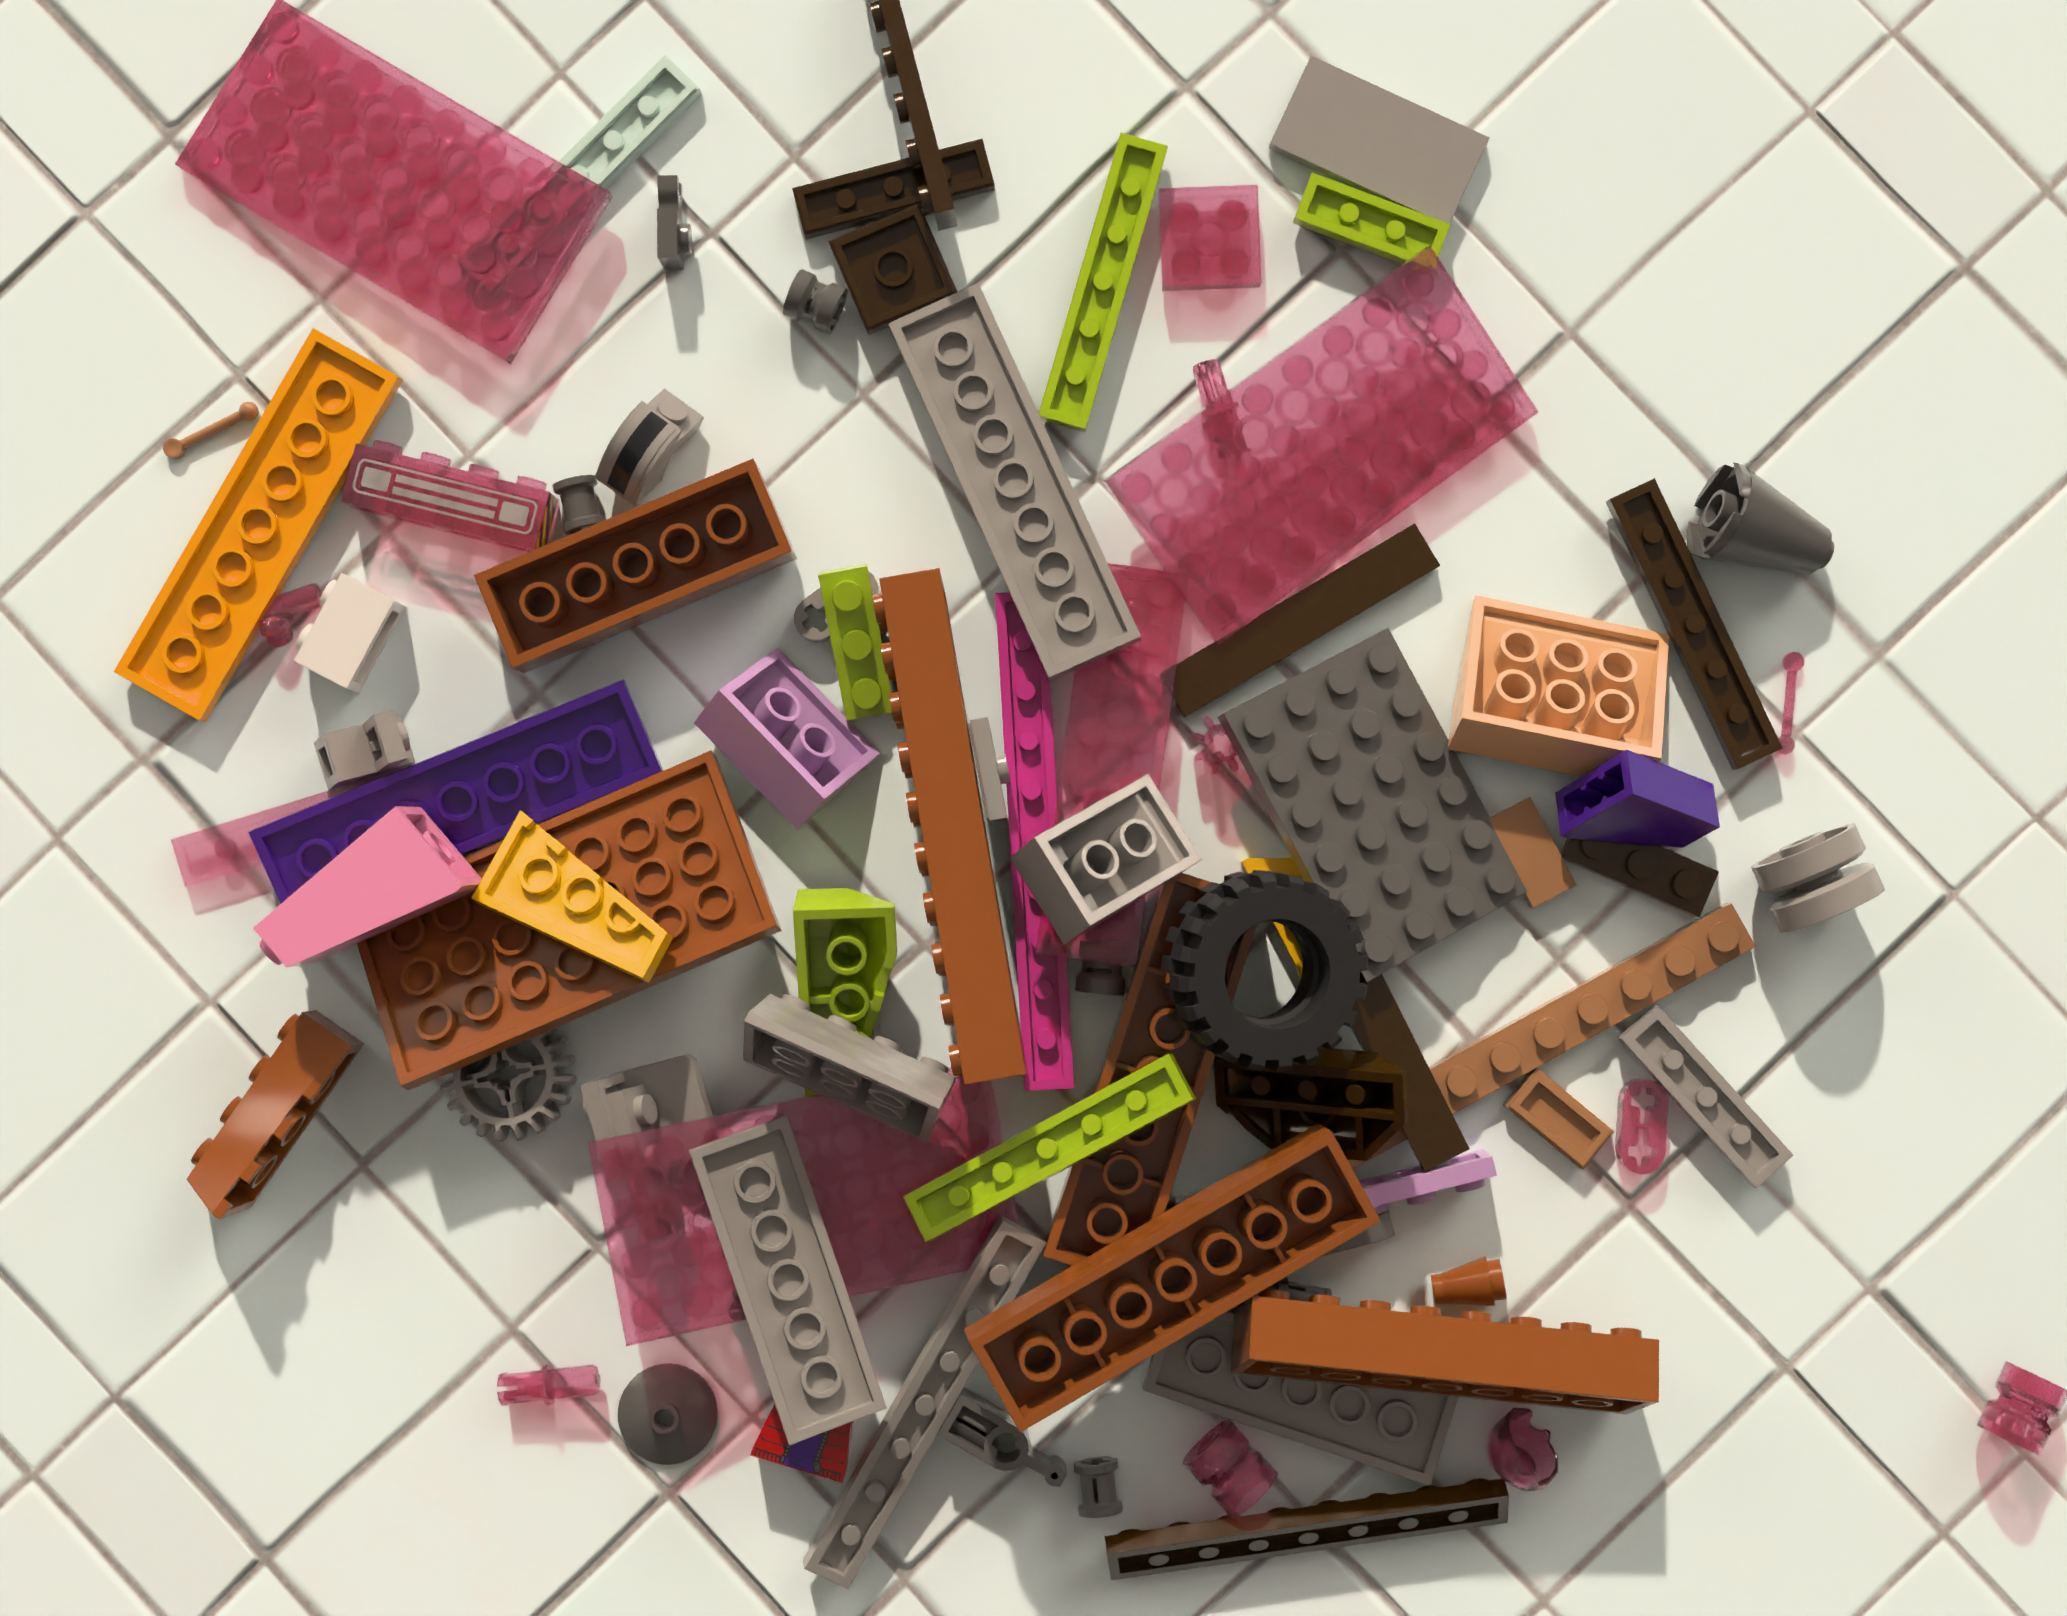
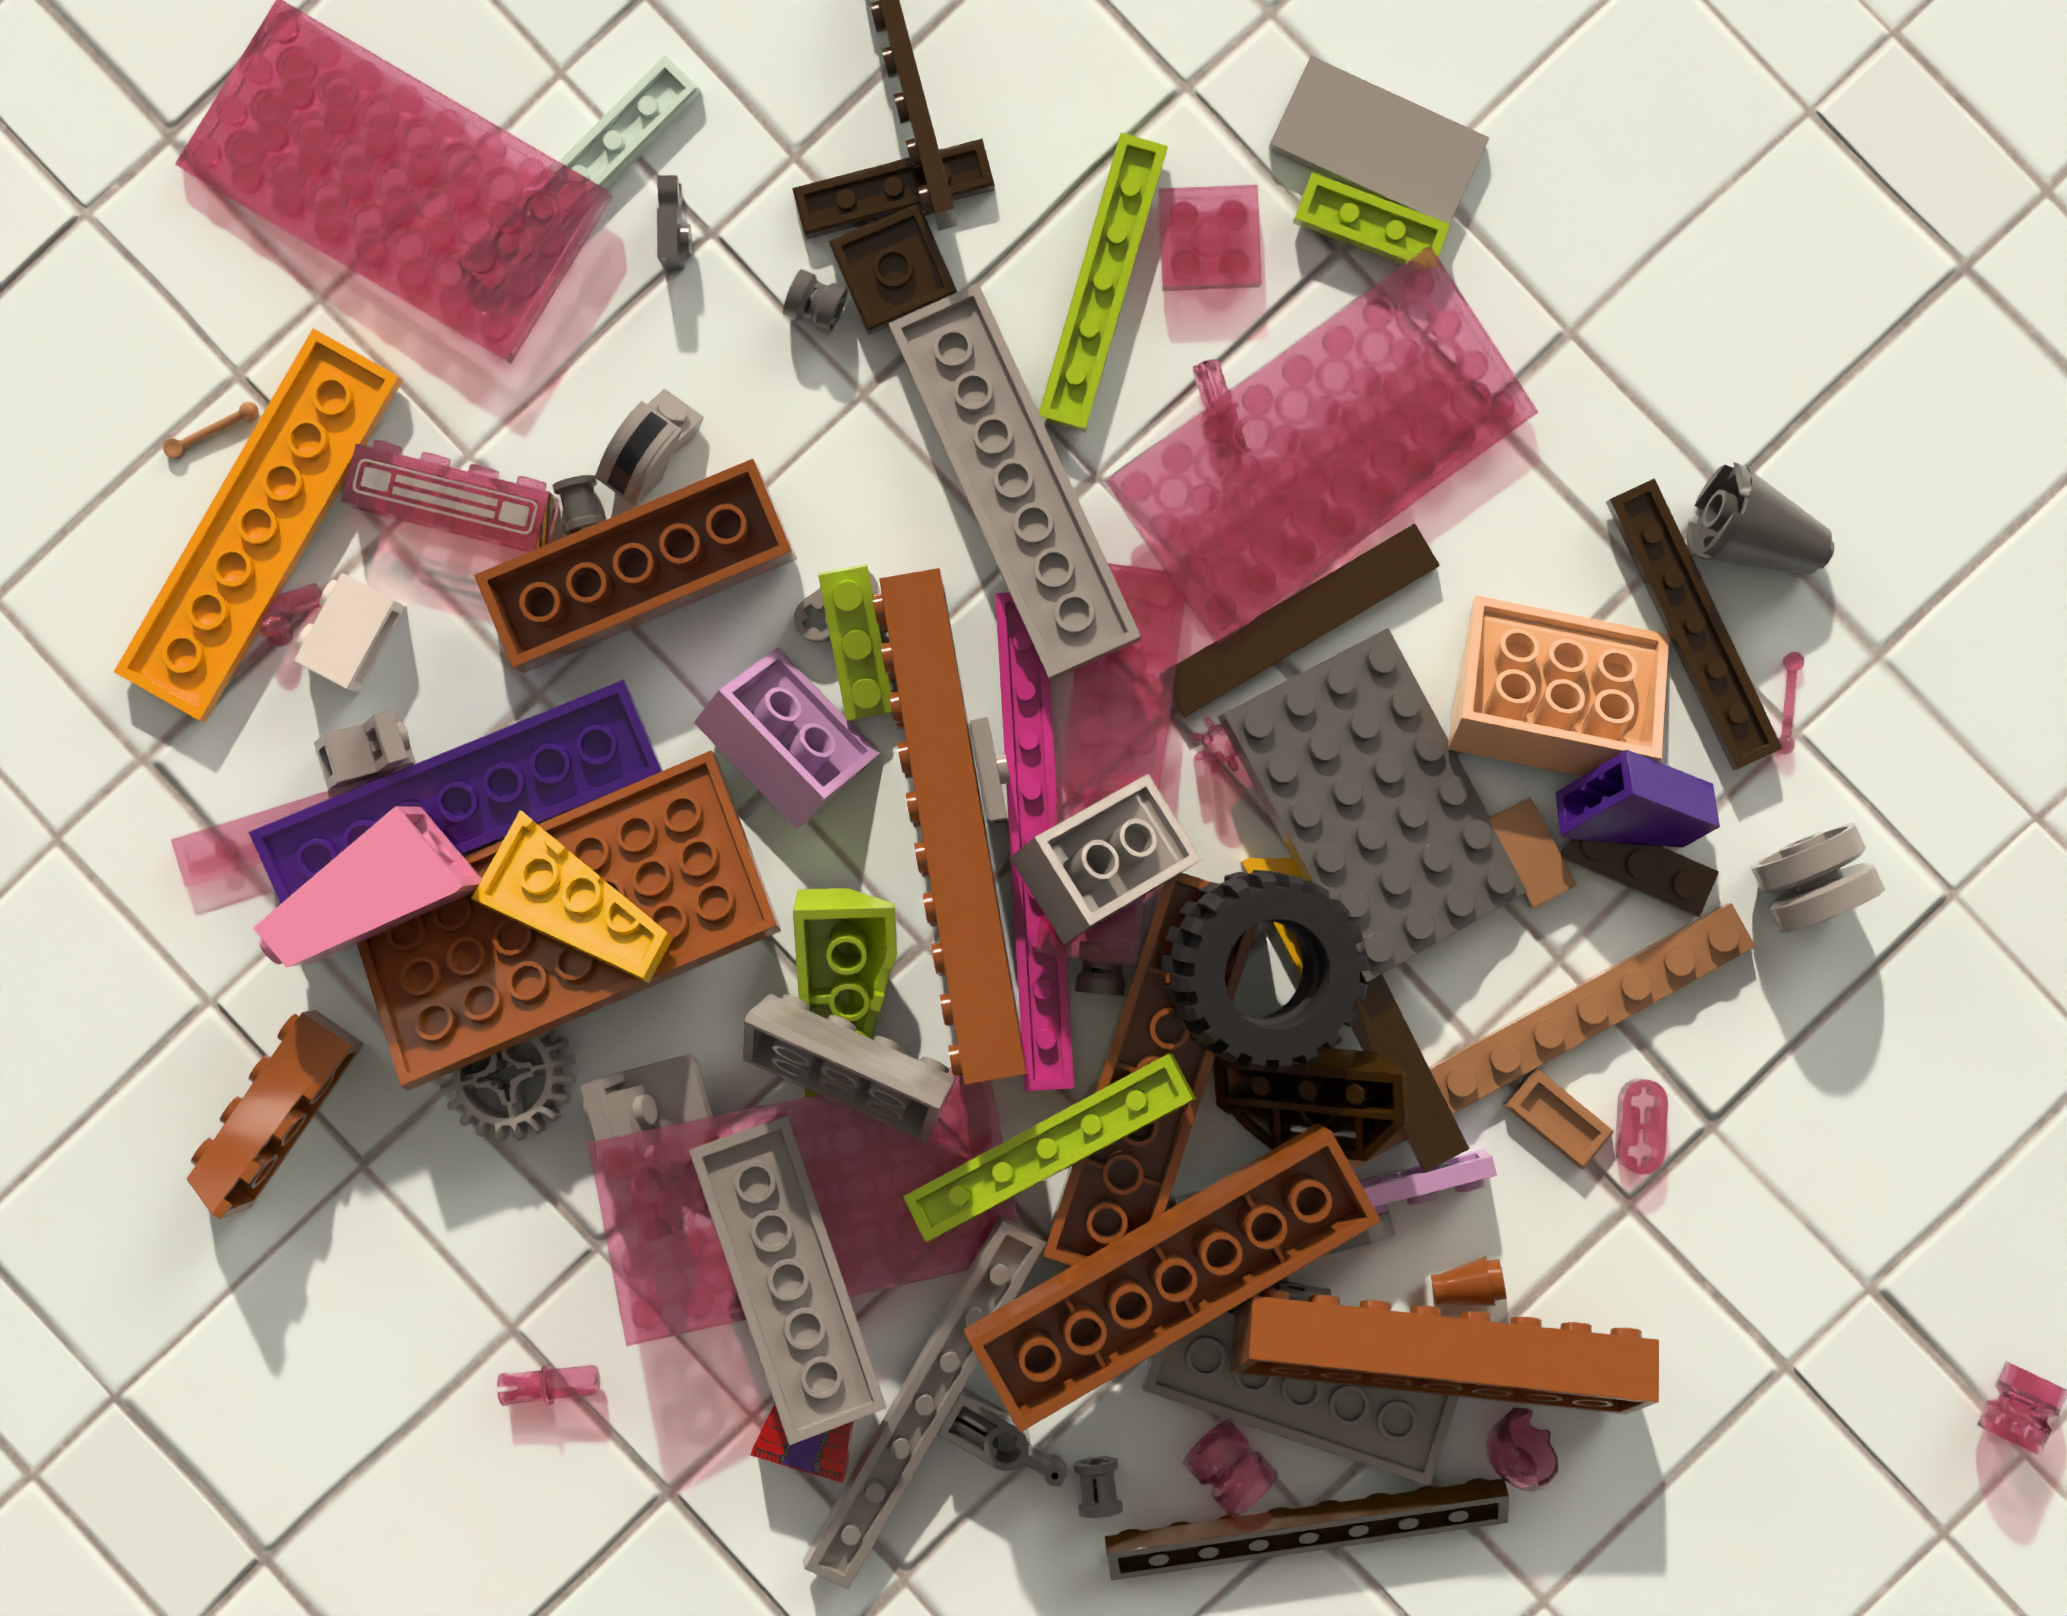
(685, 1396): dark grey dish -> none
(1705, 1096): light grey plate -> none

